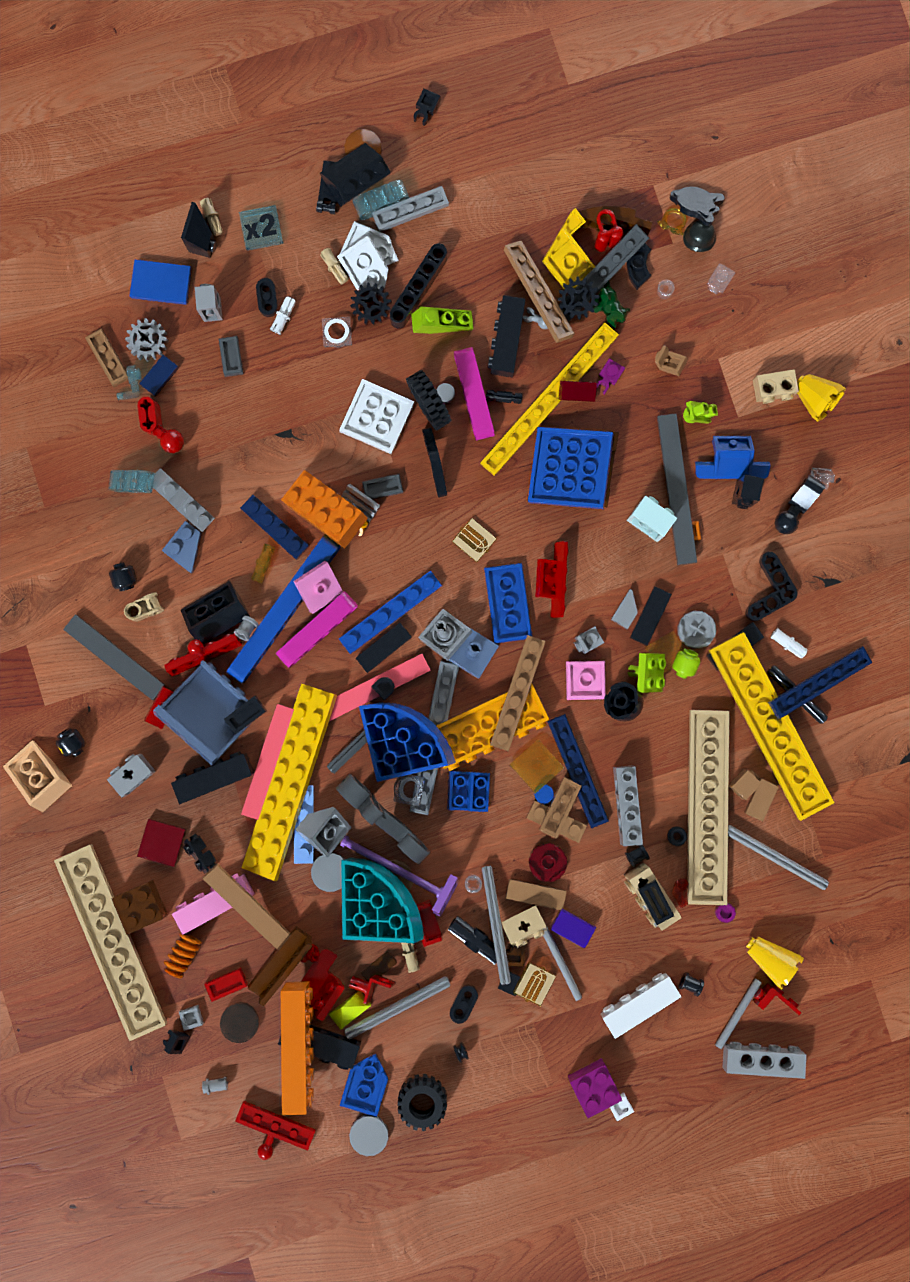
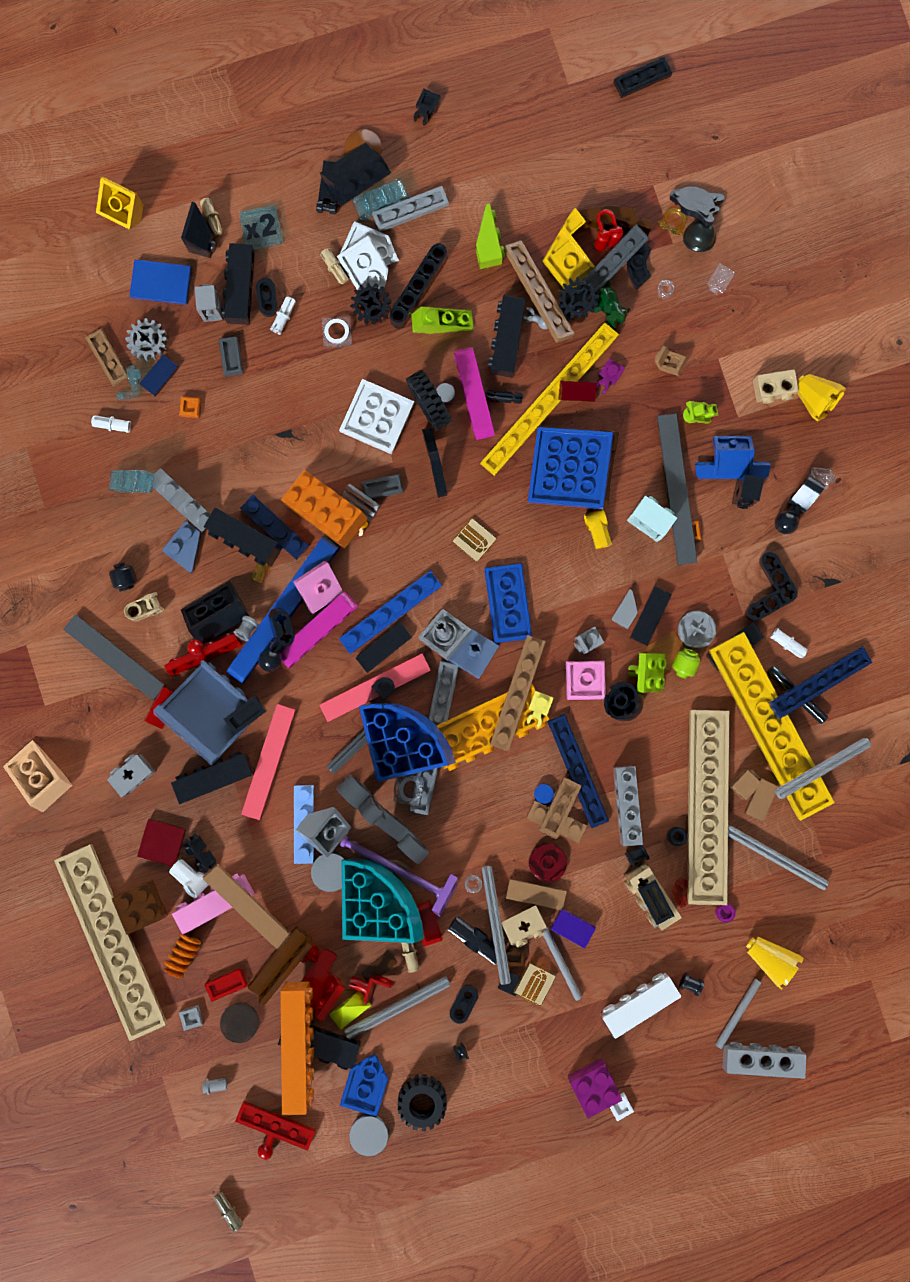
(70, 742): black head -> none
(111, 423): none -> white axle
(119, 204): none -> yellow slope
(170, 440): red beam -> none
(176, 1042): black tile -> none
(190, 407): none -> orange tile
(192, 880): none -> white piece
(228, 1212): none -> dark tan axle
(239, 284): none -> black brick
(242, 536): none -> black brick
(271, 658): none -> black beam
(289, 782): yellow plate -> none
(468, 791): blue slope -> none
(487, 247): none -> lime slope
(536, 766): clear yellow plate -> none
(540, 705): none -> light yellow plate
(552, 579): red bracket -> none
(597, 525): none -> yellow piece
(642, 77): none -> black tile
(765, 996): red bracket -> none
(822, 768): none -> light grey axle

